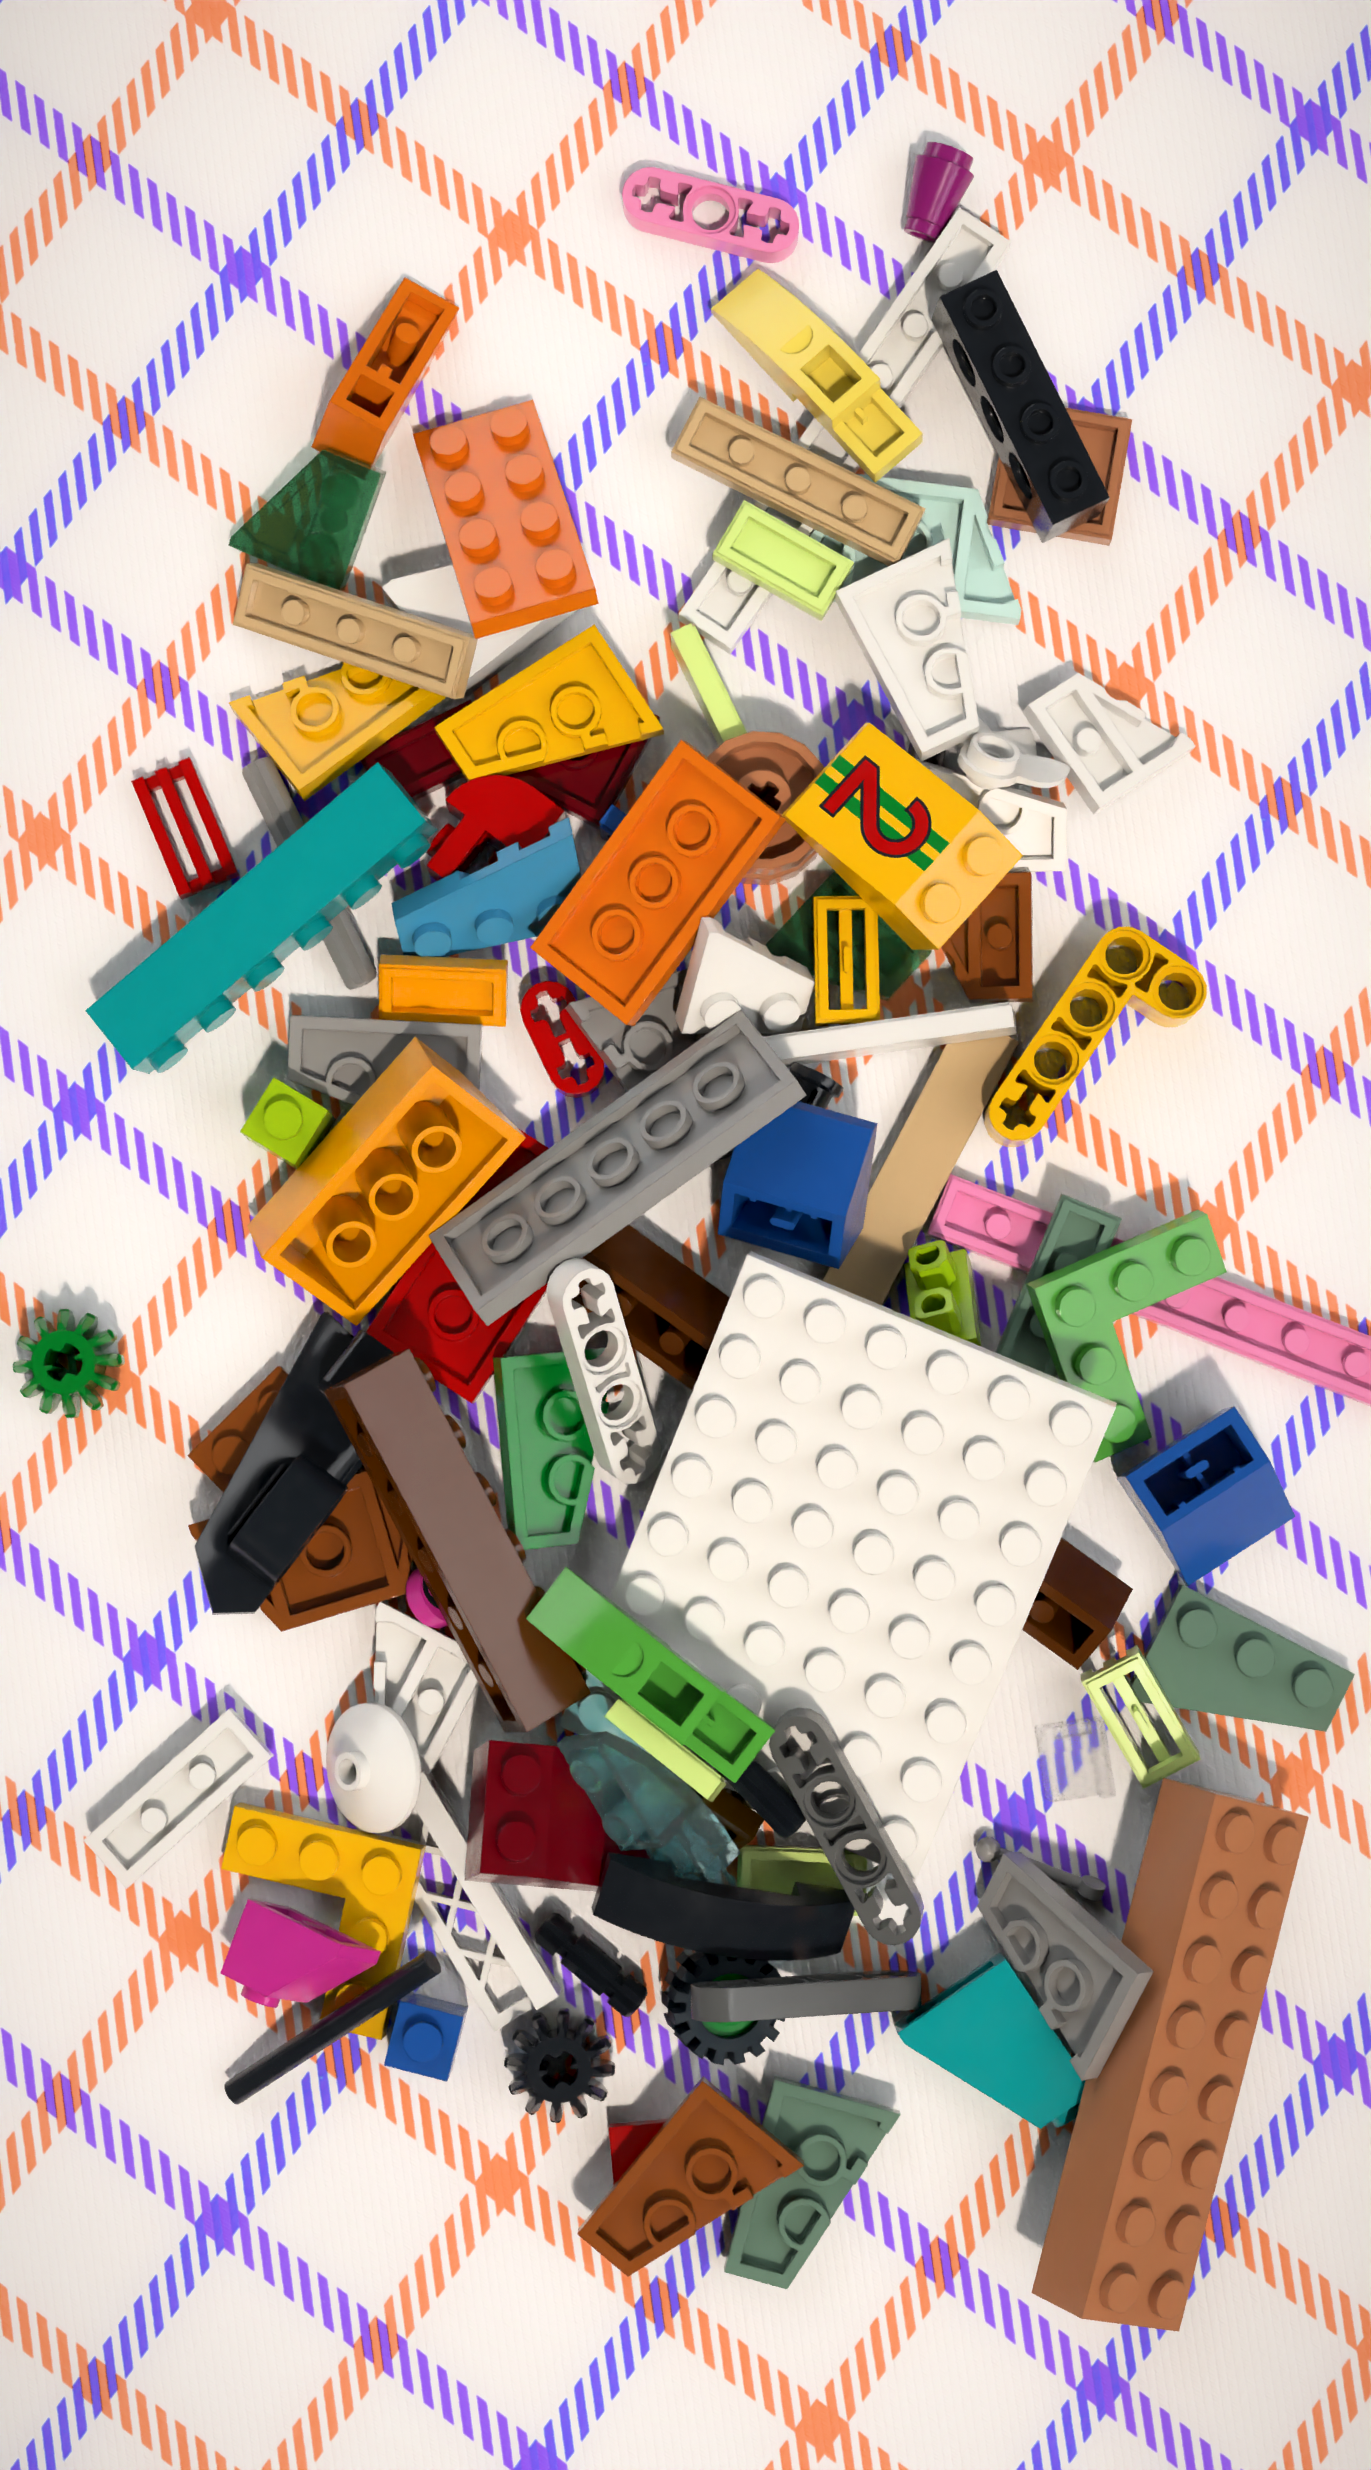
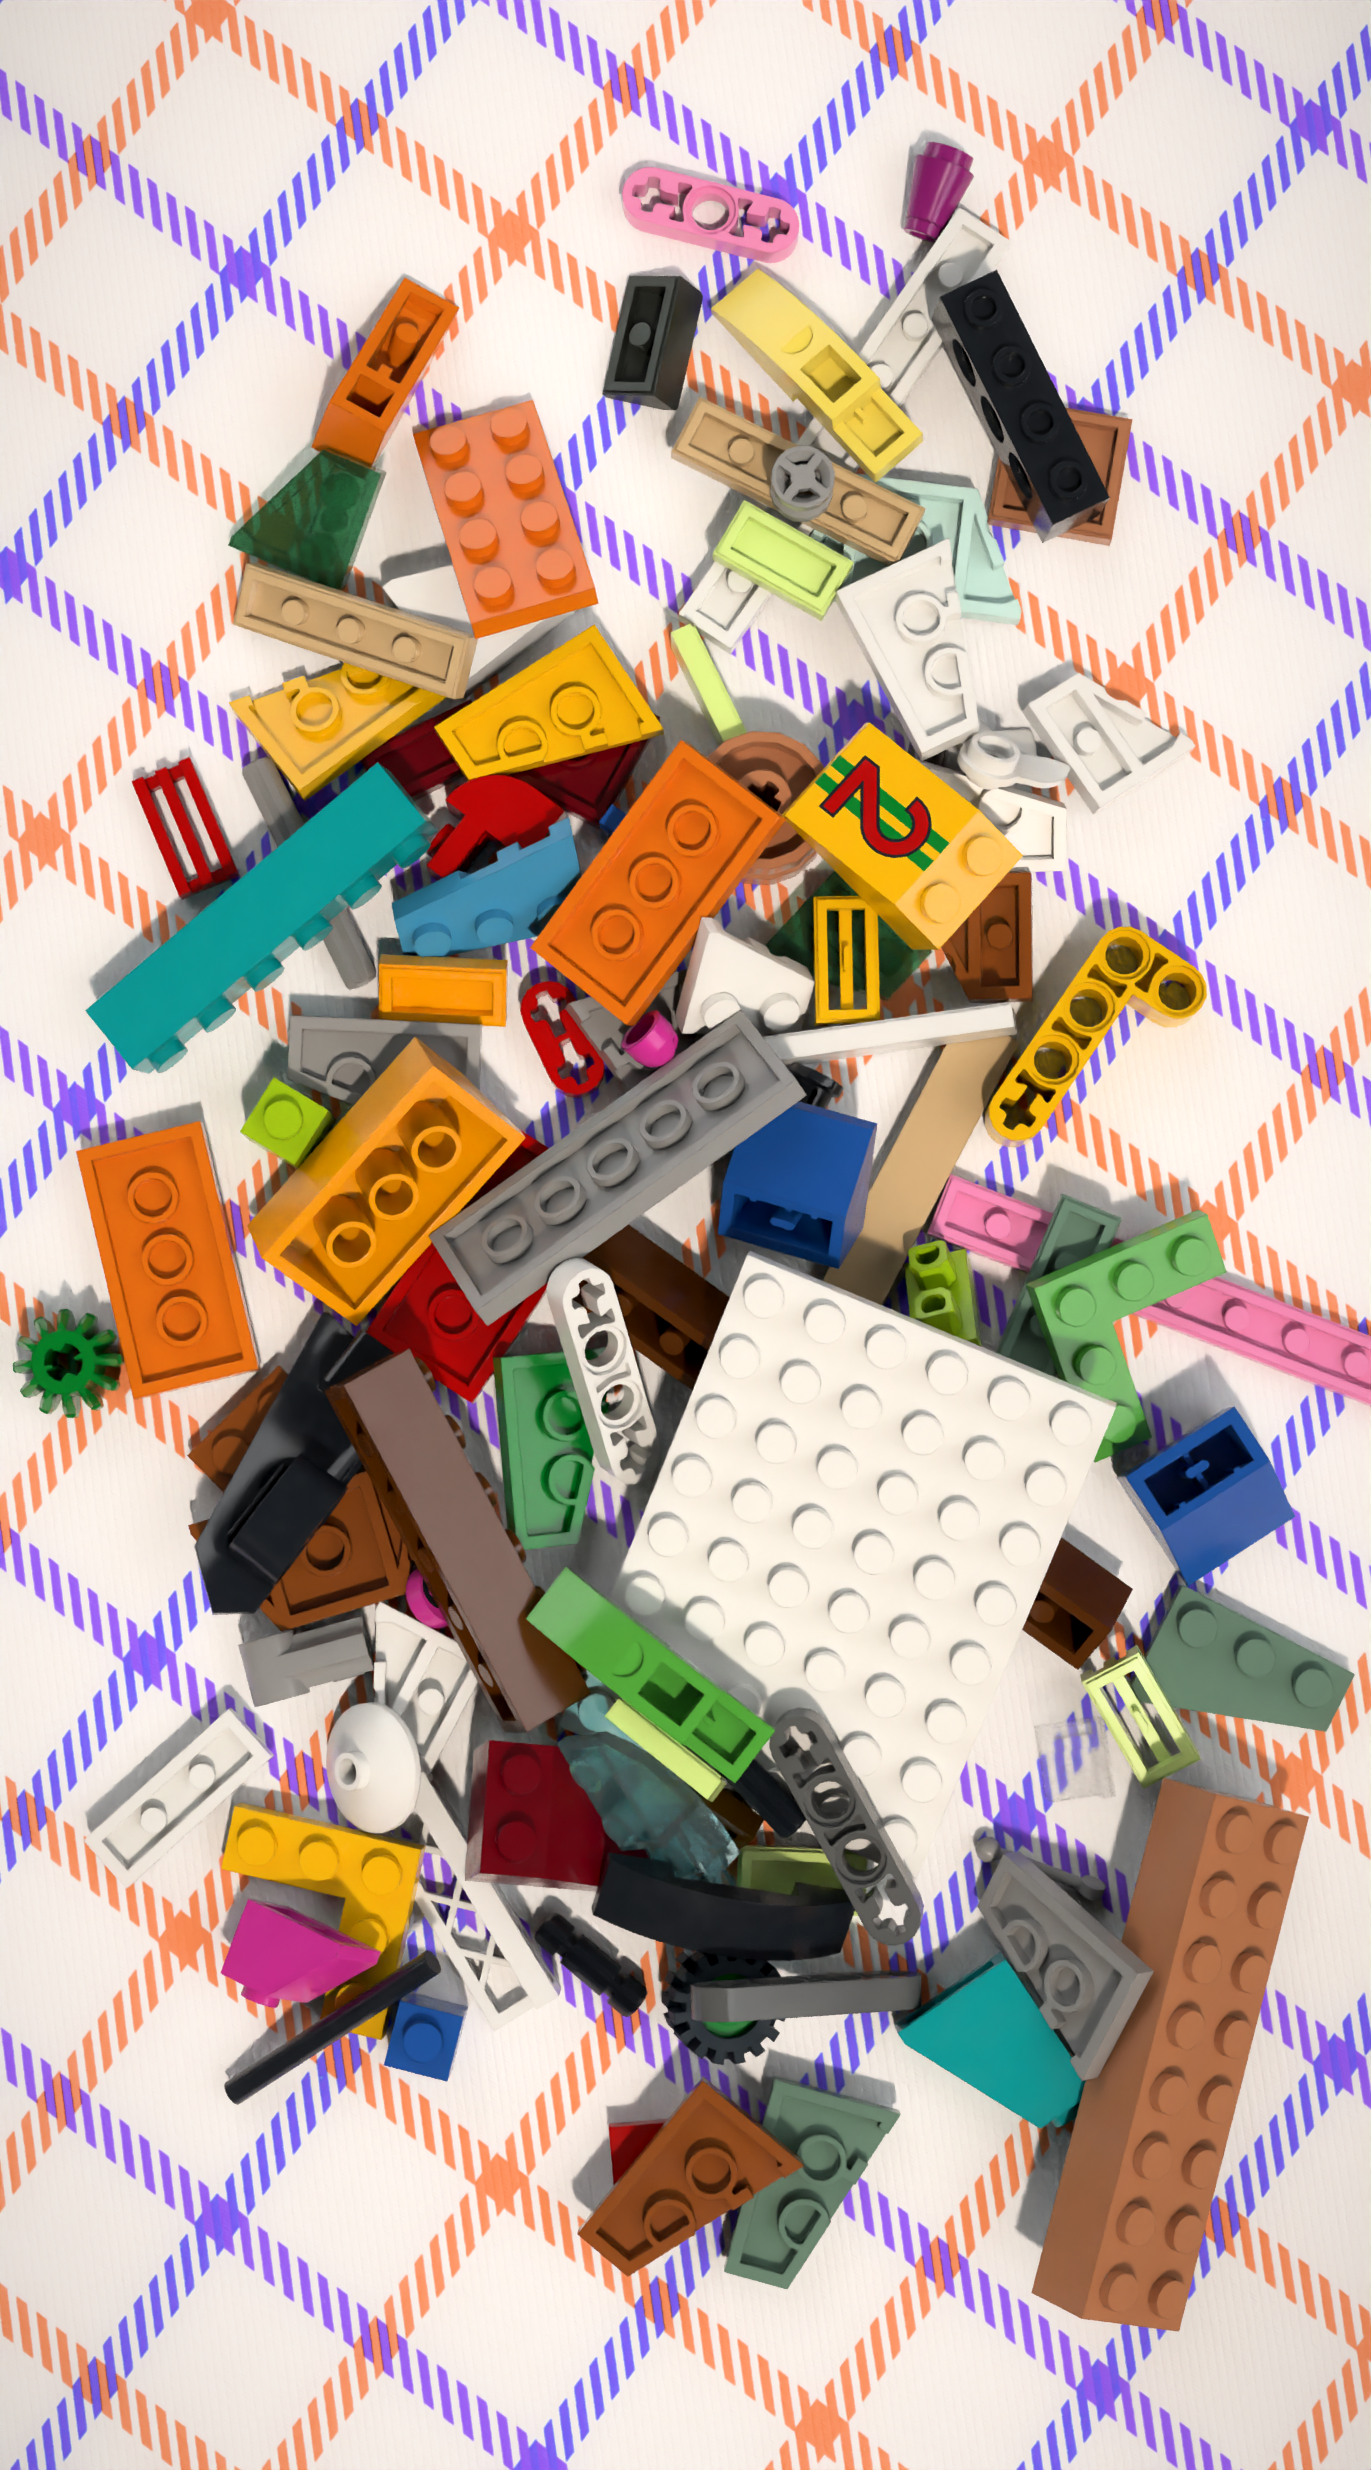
(168, 1260): none -> orange plate
(292, 1662): none -> light grey piece
(565, 2087): black gear -> none
(651, 1040): none -> dark pink hinge
(653, 341): none -> pearl dark grey slope
(808, 471): none -> light grey wheel

